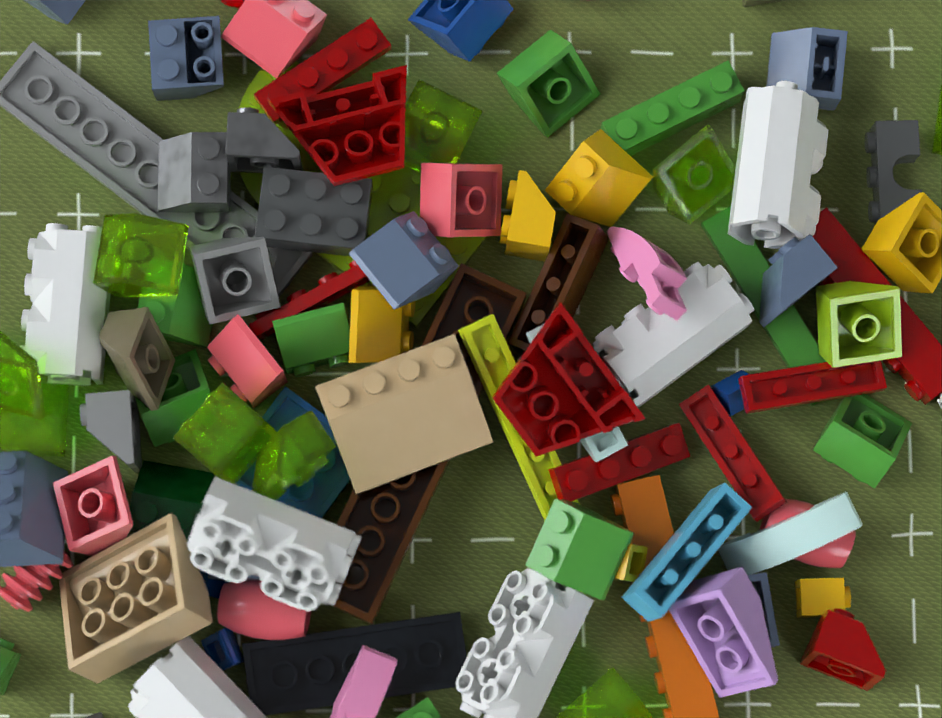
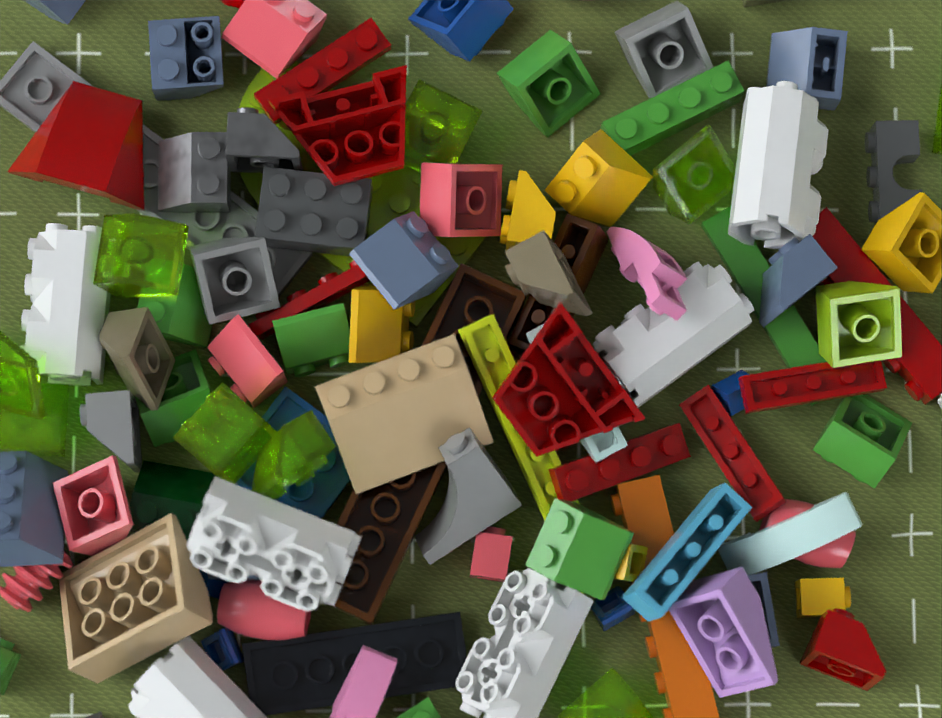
(90, 145): none -> red wedge
(474, 499): none -> light grey arch
(491, 555): none -> coral brick
(545, 274): none -> dark tan slope
(612, 609): none -> blue slope
(664, 48): none -> light grey slope

